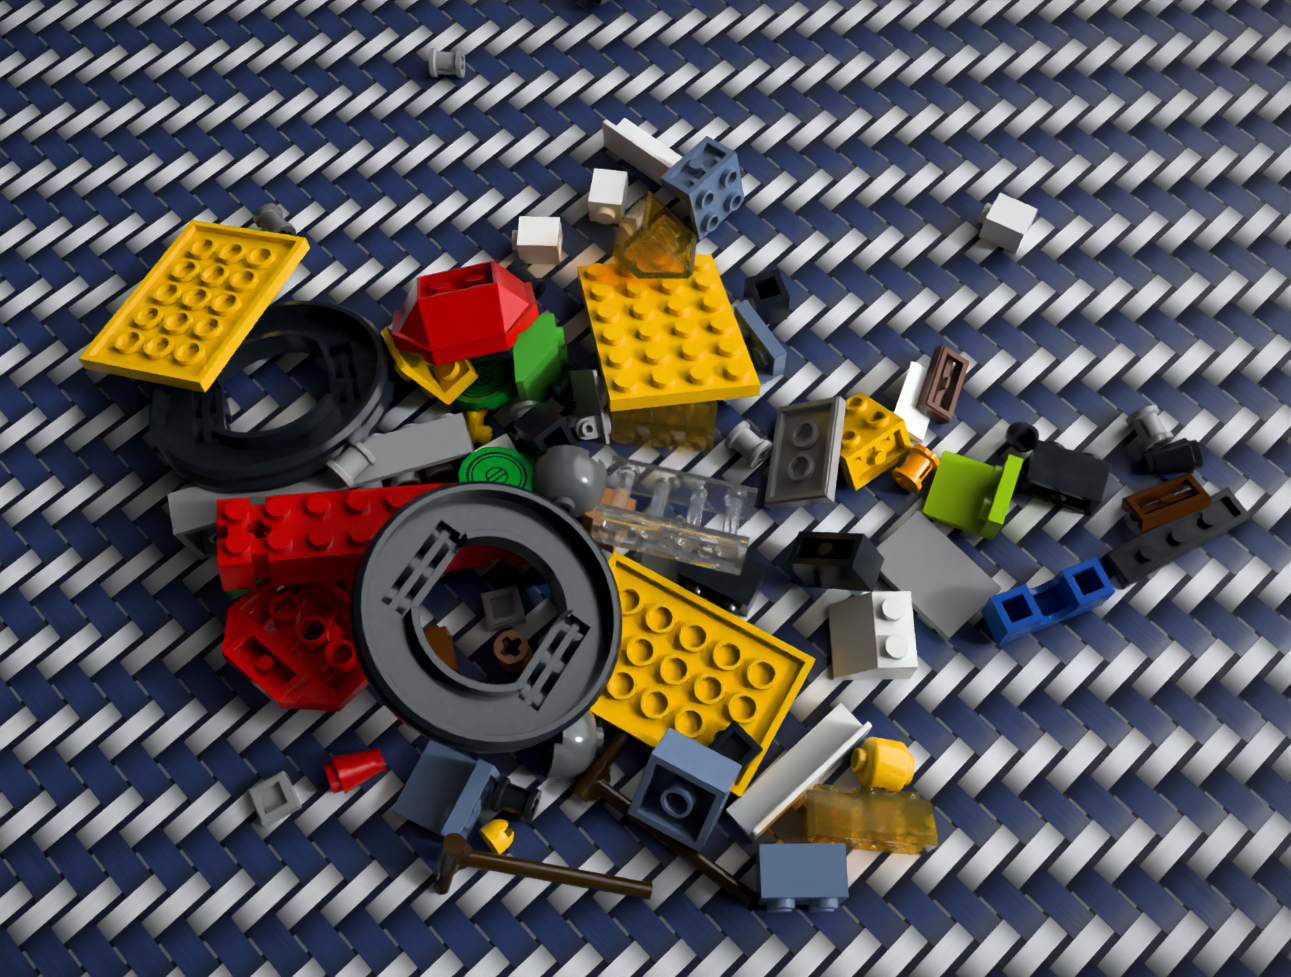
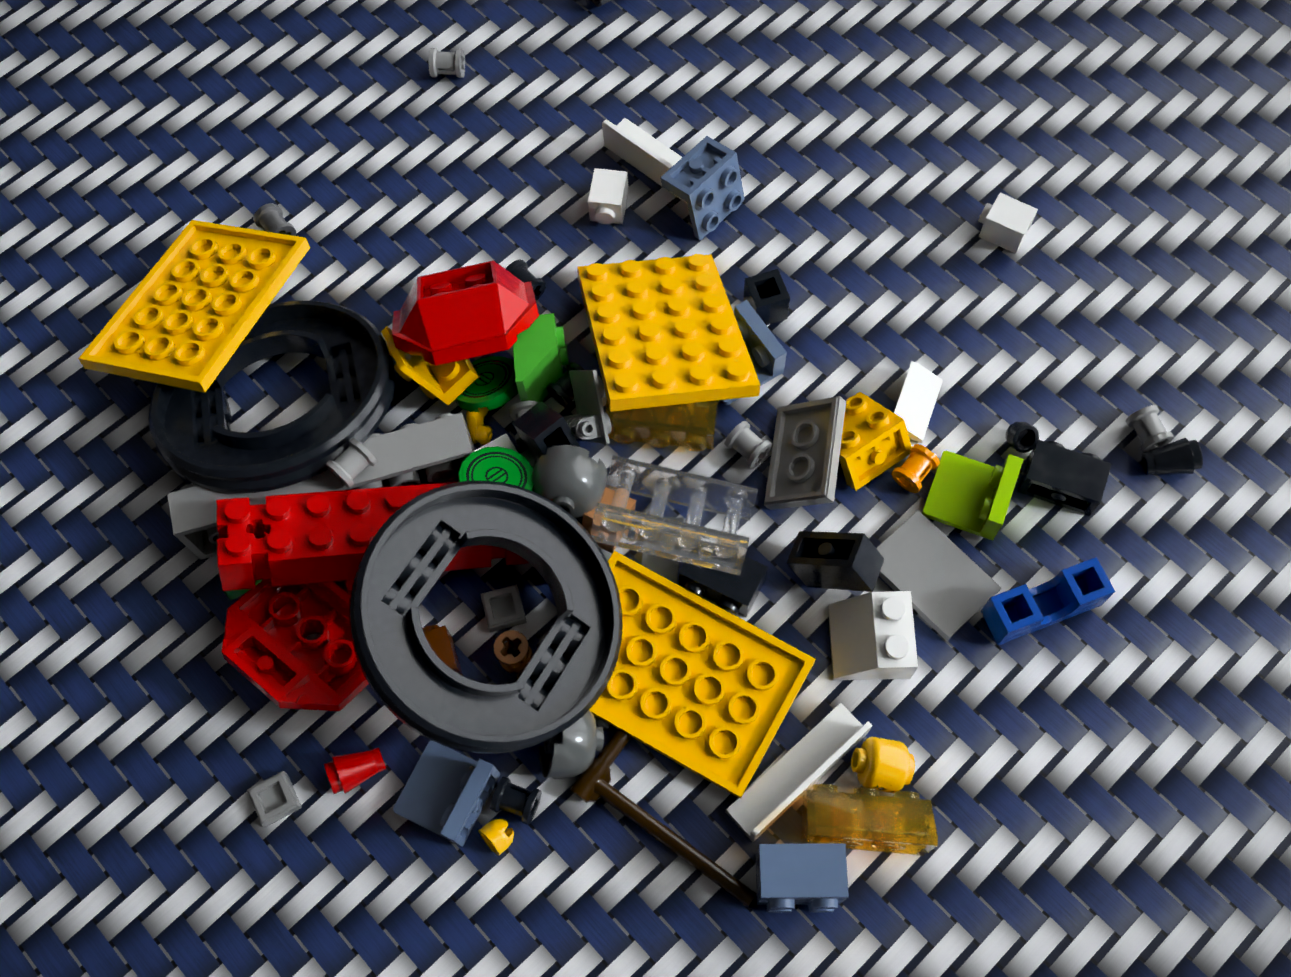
(457, 855): dark brown bar -> none
(538, 240): white brick -> none
(654, 242): clear yellow slope -> none
(684, 789): sand blue brick -> none
(737, 745): black tile -> none
(938, 380): reddish brown tile -> none
(1169, 505): reddish brown tile -> none
(1175, 539): black tile -> none

